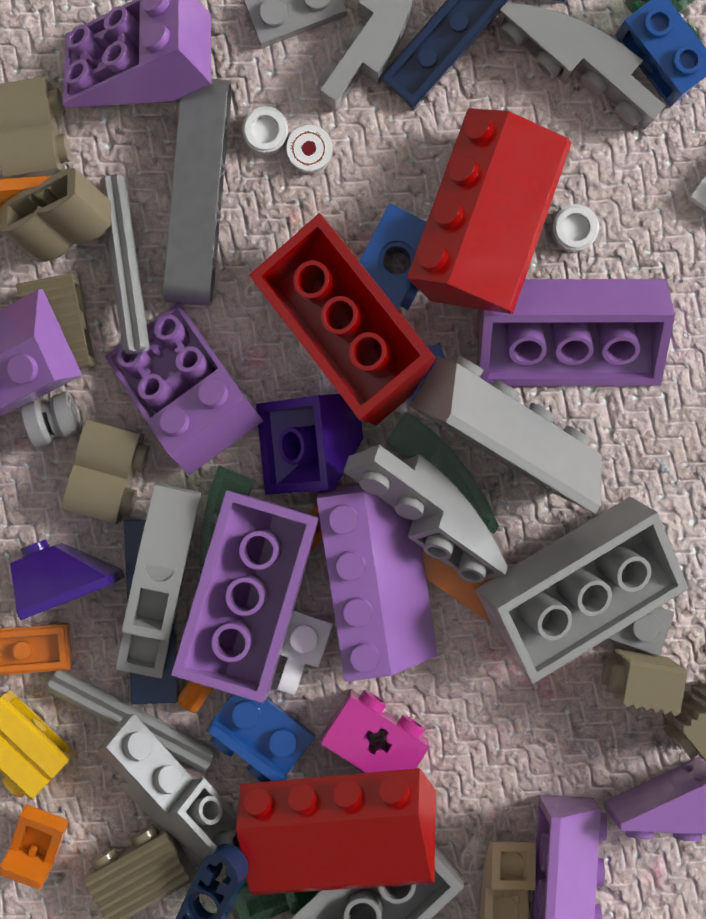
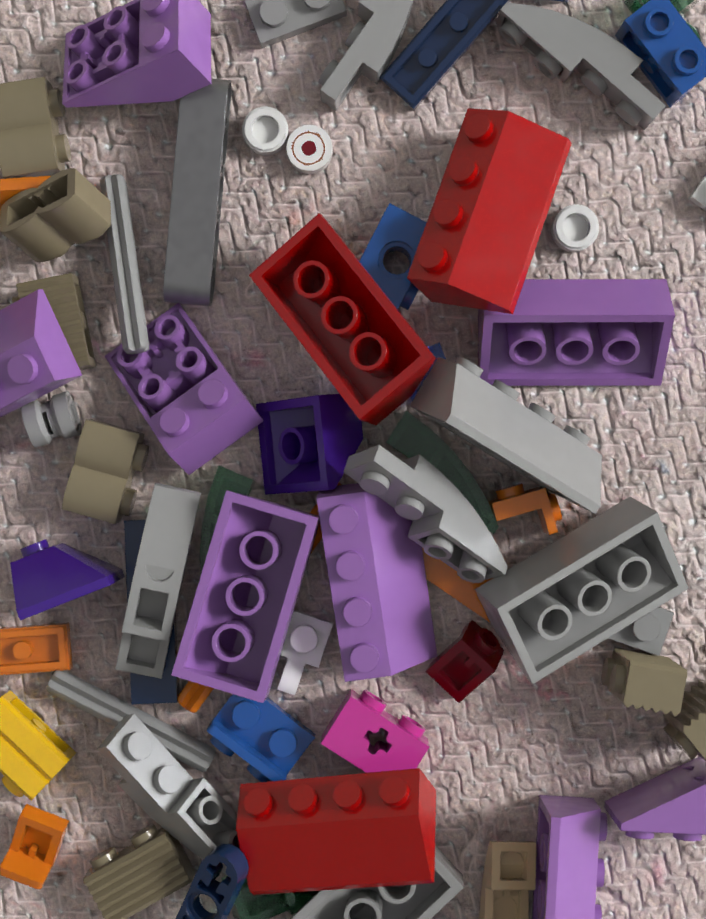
(466, 661): none -> dark red bracket
(516, 501): none -> orange bracket

